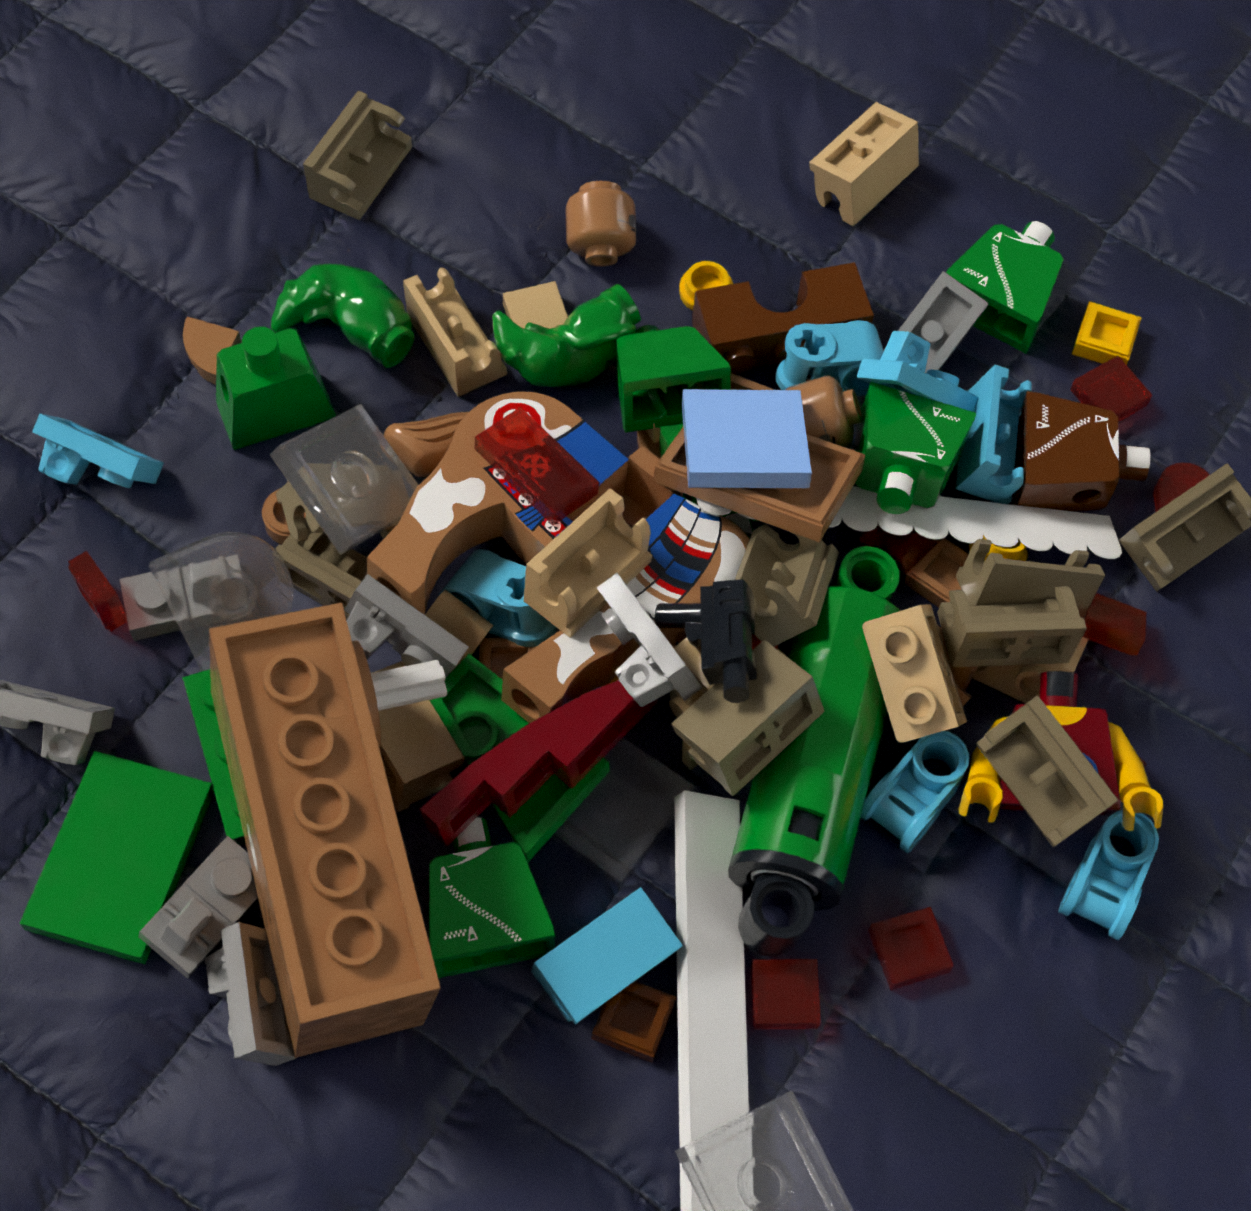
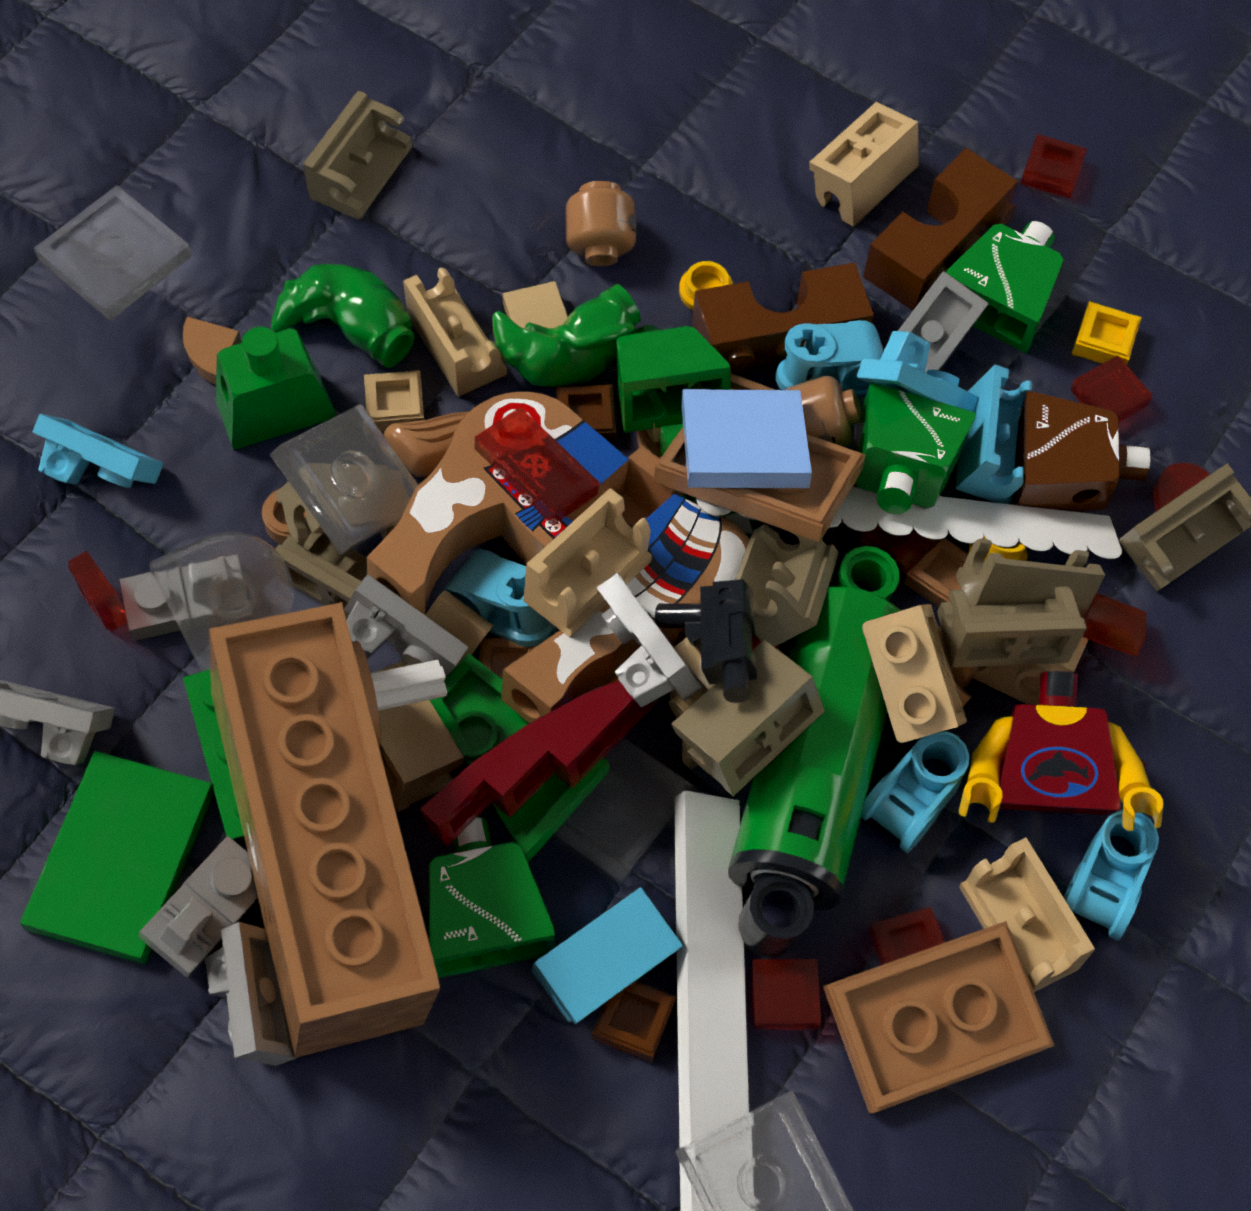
(113, 252): none -> clear tile
(394, 398): none -> tan tile
(593, 405): none -> reddish brown tile
(938, 1017): none -> medium nougat tile
(967, 201): none -> reddish brown arch
(1038, 916): none -> tan hinge
(1046, 771): dark tan hinge -> none
(1053, 166): none -> clear red tile

